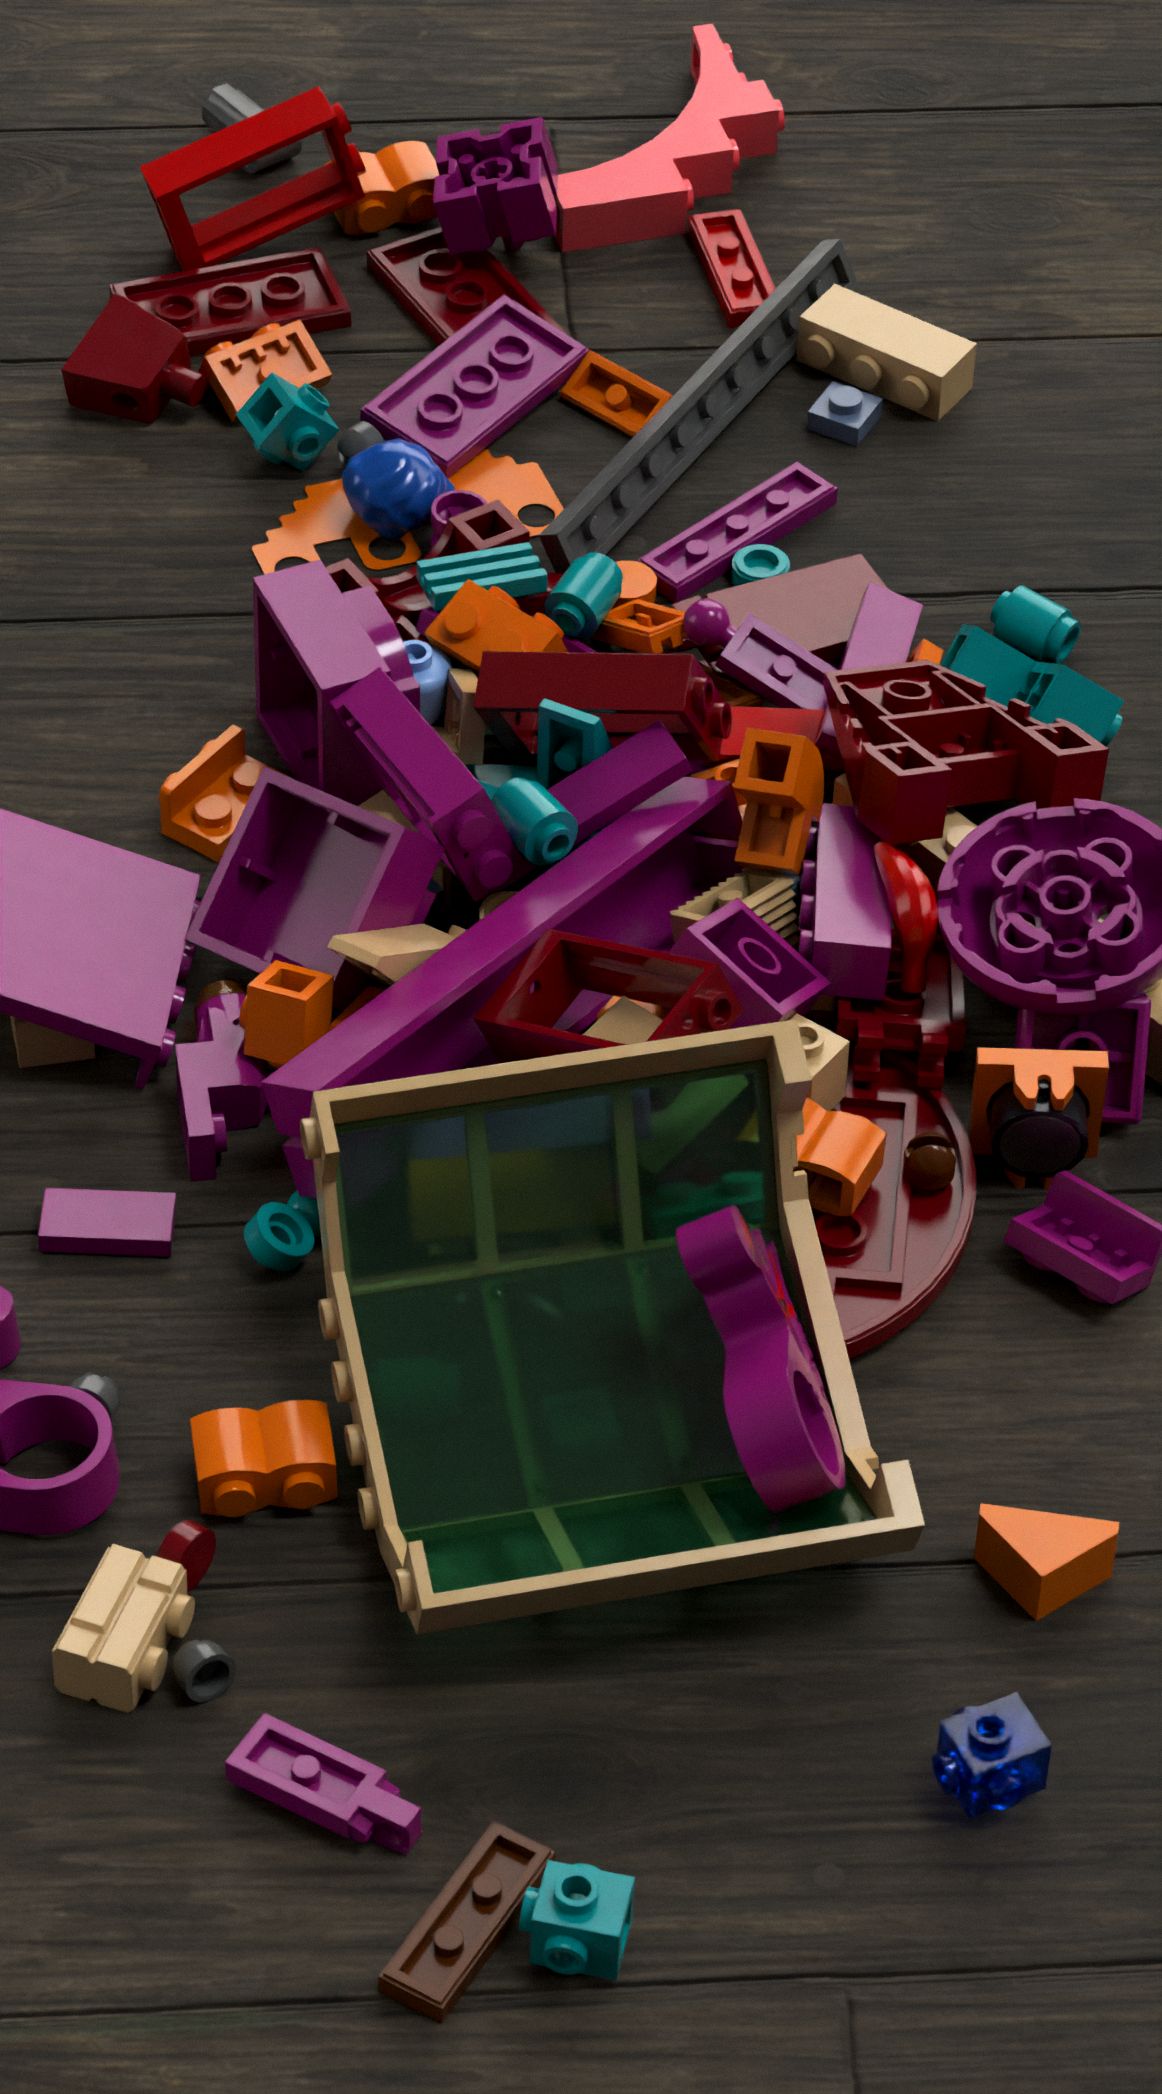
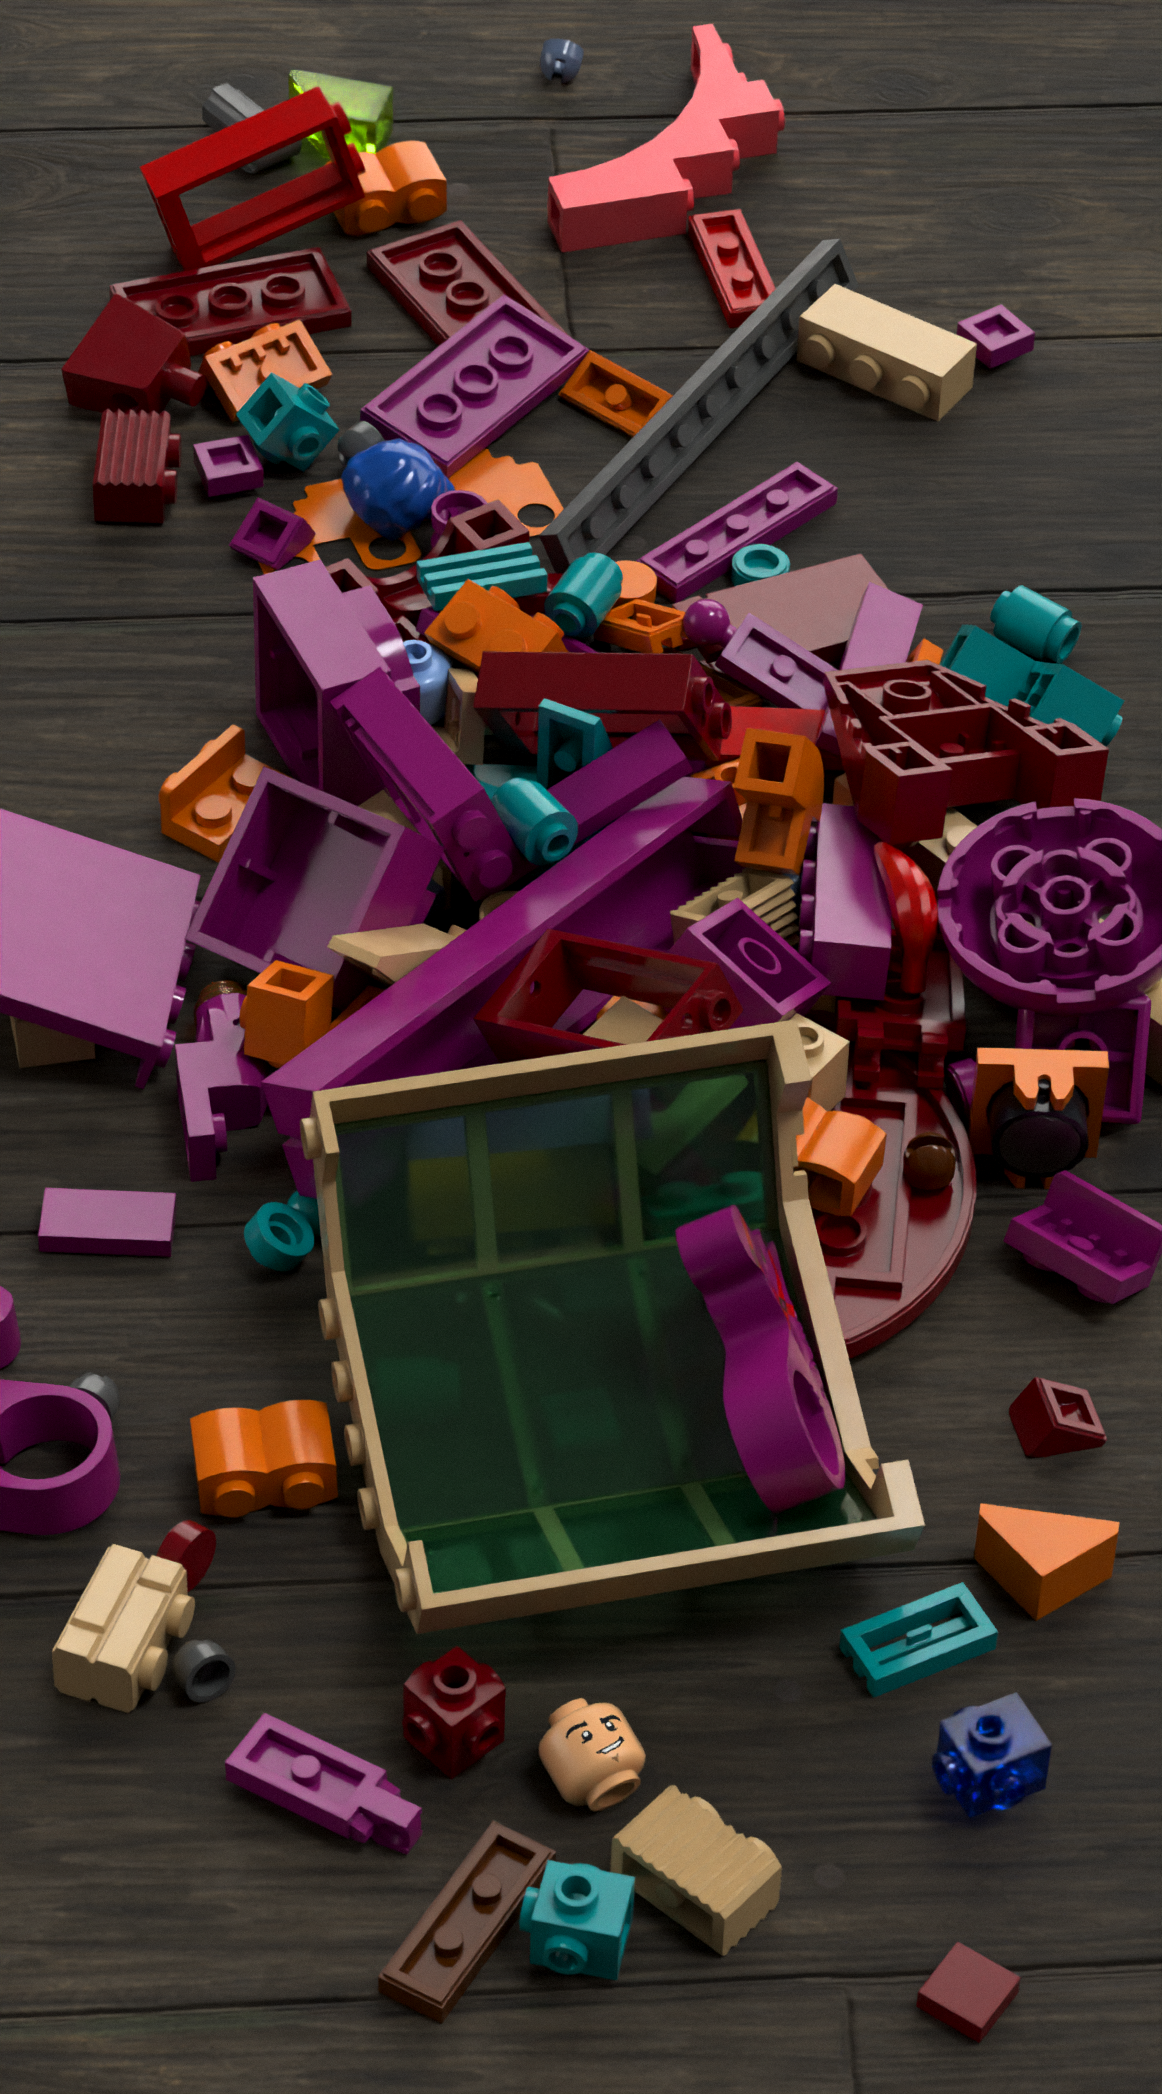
(134, 467): none -> dark red brick
(228, 465): none -> magenta plate
(271, 535): none -> magenta slope
(364, 103): none -> clear neon green slope
(454, 1711): none -> dark red brick
(496, 187): magenta brick -> none
(561, 58): none -> sand blue hinge
(592, 1754): none -> light nougat head
(698, 1868): none -> tan brick
(844, 413): sand blue plate -> none
(924, 1648): none -> teal tile
(959, 1087): none -> magenta tile
(968, 1992): none -> dark red tile
(998, 335): none -> magenta plate
(1055, 1419): none -> dark red slope

